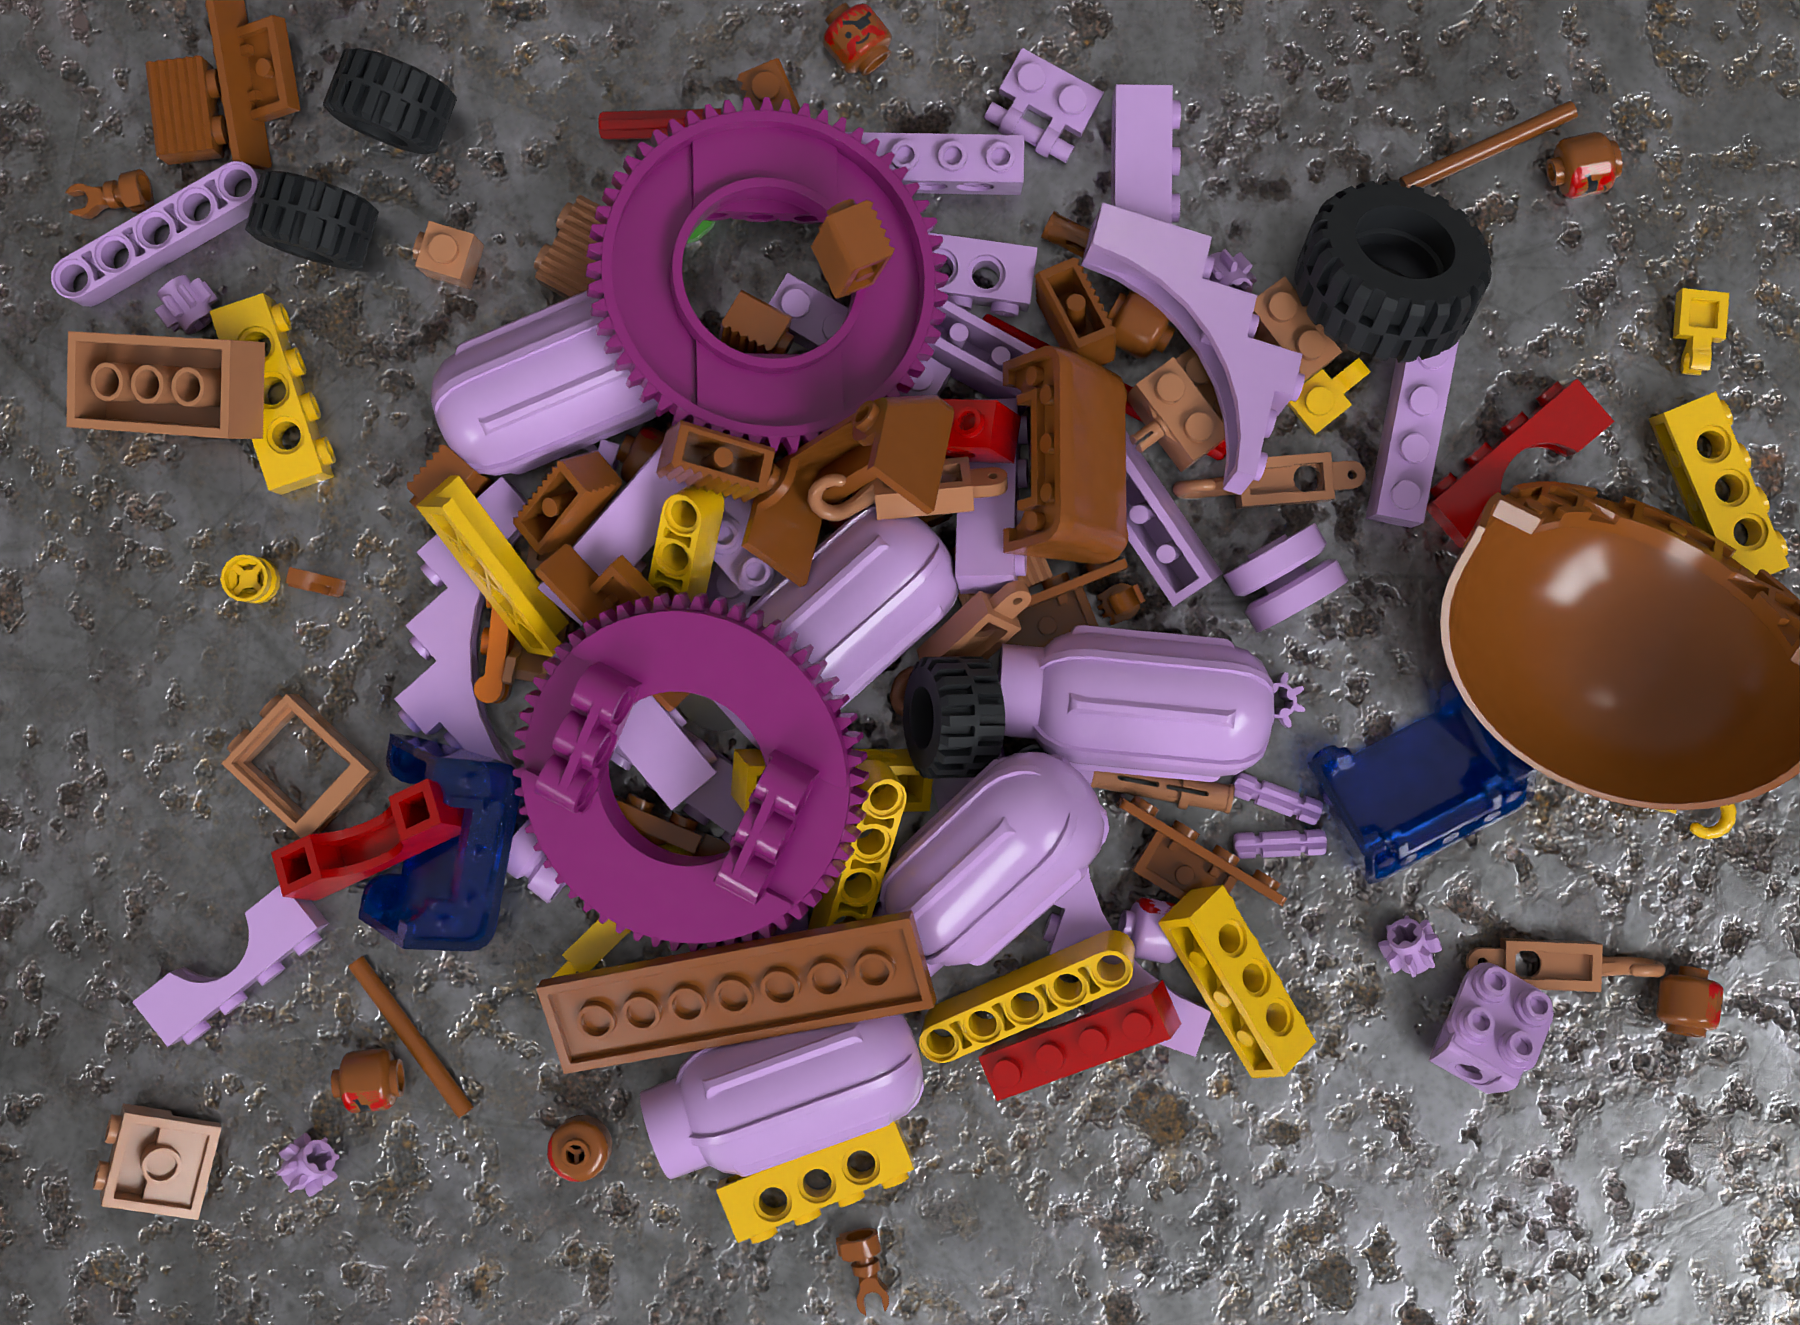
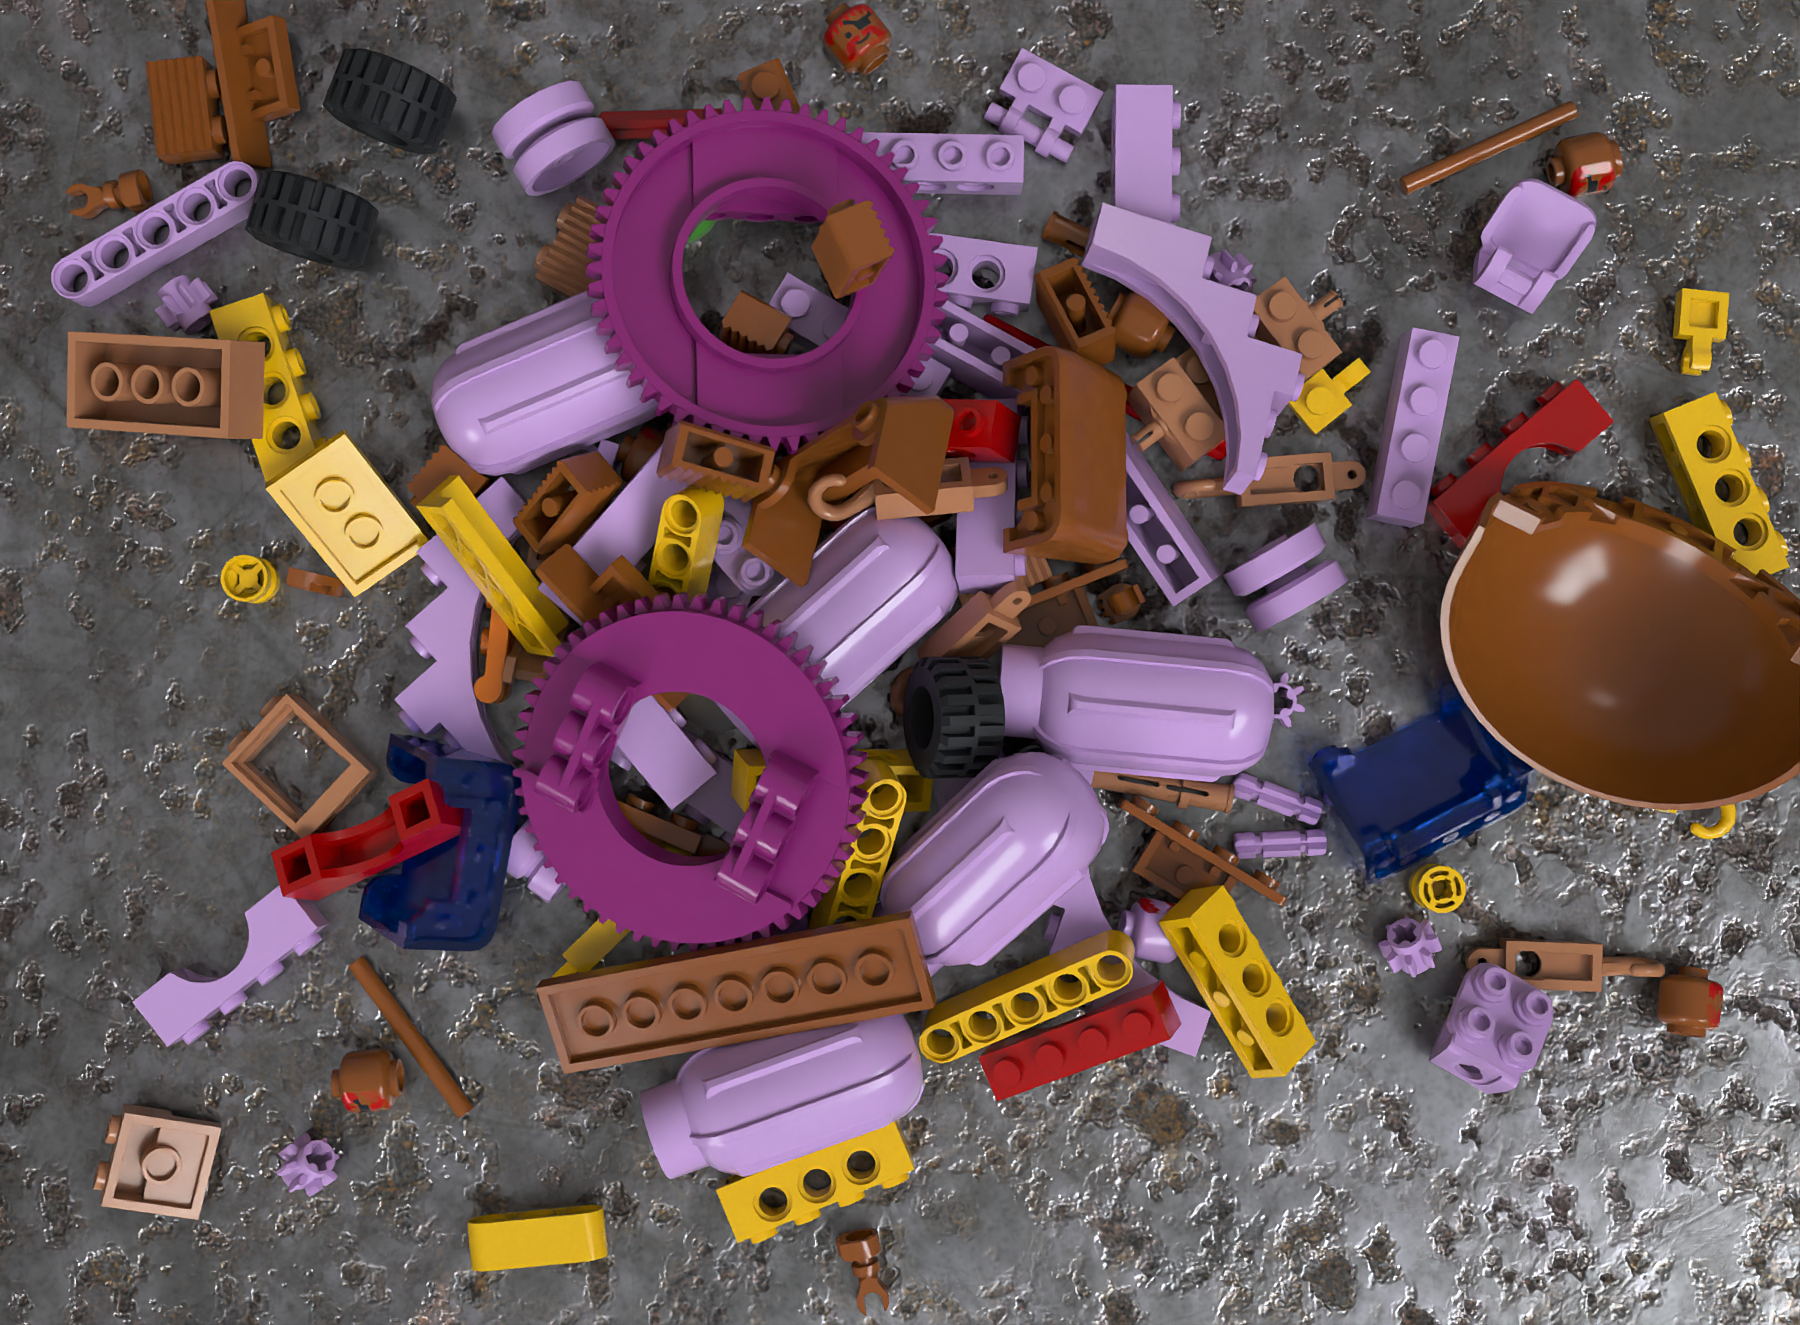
(348, 513): none -> yellow plate
(448, 254): nougat brick -> none
(537, 1237): none -> yellow beam
(553, 138): none -> lavender wheel
(593, 1140): dark orange head -> none
(1380, 309): black tyre -> none
(1428, 883): none -> yellow wheel
(1531, 242): none -> lavender piece

